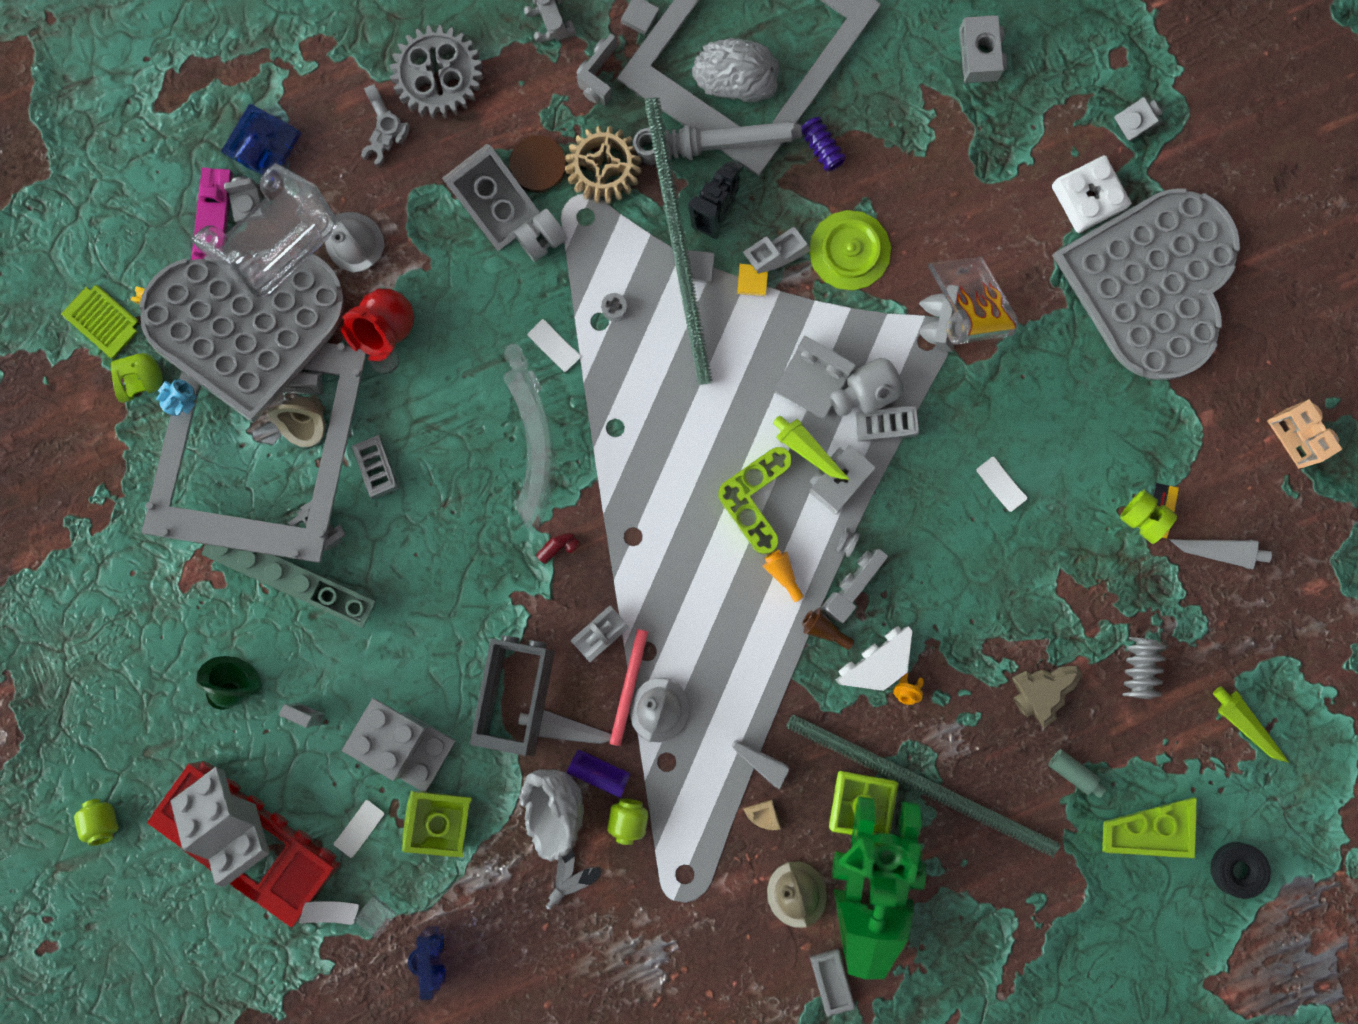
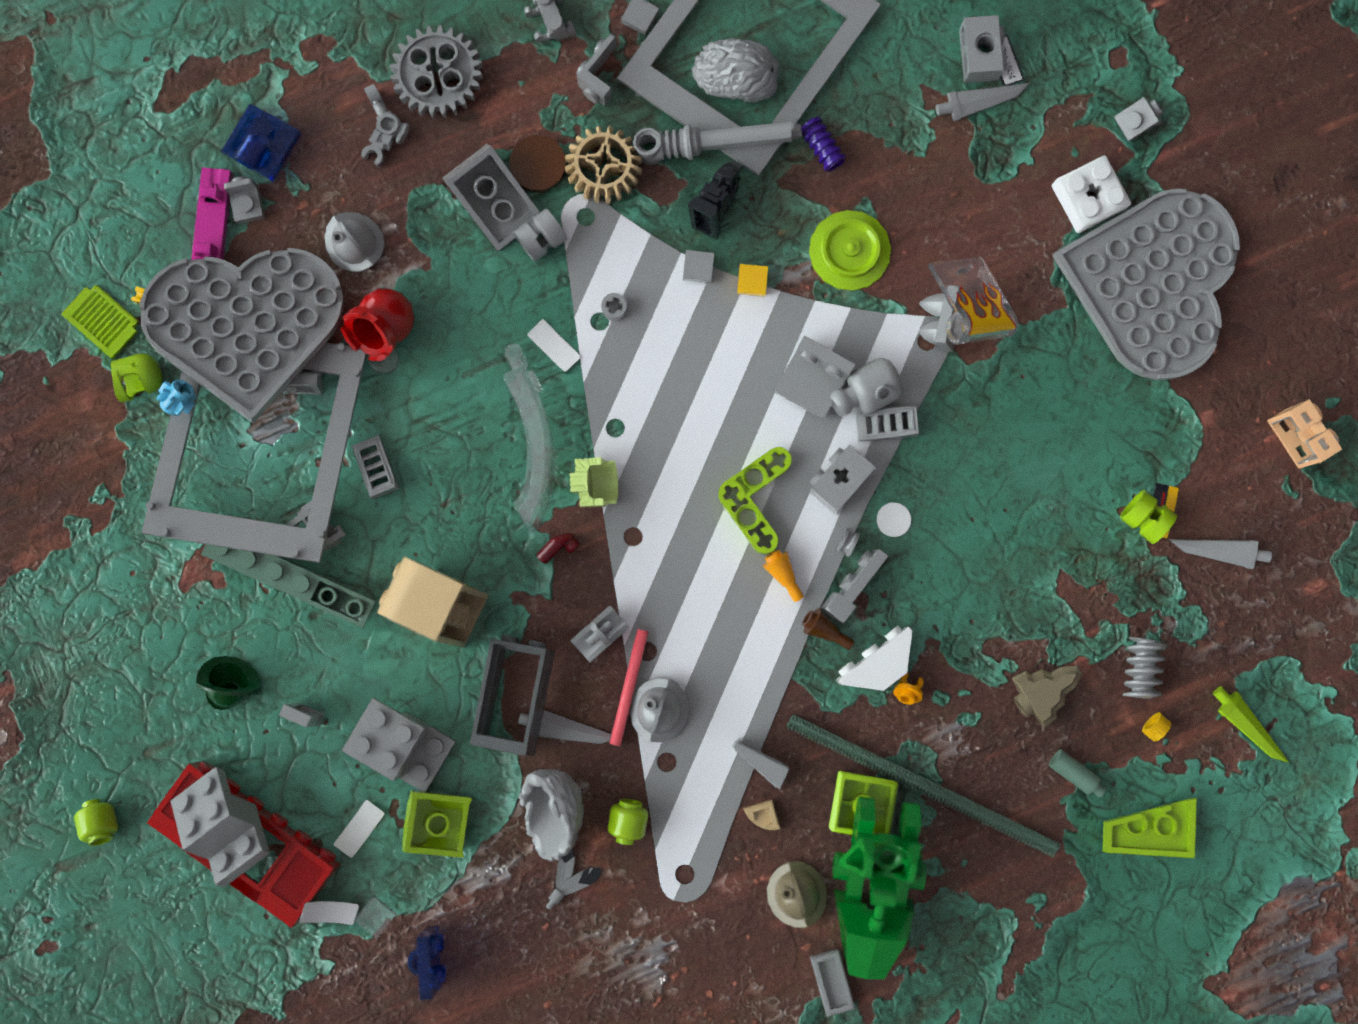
(273, 235): clear windscreen -> none
(300, 420): dark tan helmet -> none
(432, 603): none -> tan brick
(595, 482): none -> yellowish green hair
(598, 773): dark purple tile -> none
(677, 240): sand green axle -> none
(769, 255): light grey slope -> none
(801, 441): lime bar -> none
(893, 519): none -> white sticker
(968, 102): none -> light grey bar
(1001, 484): white sticker -> none
(1013, 71): none -> white sticker
(1156, 727): none -> yellow axle
(1256, 878): black tyre -> none

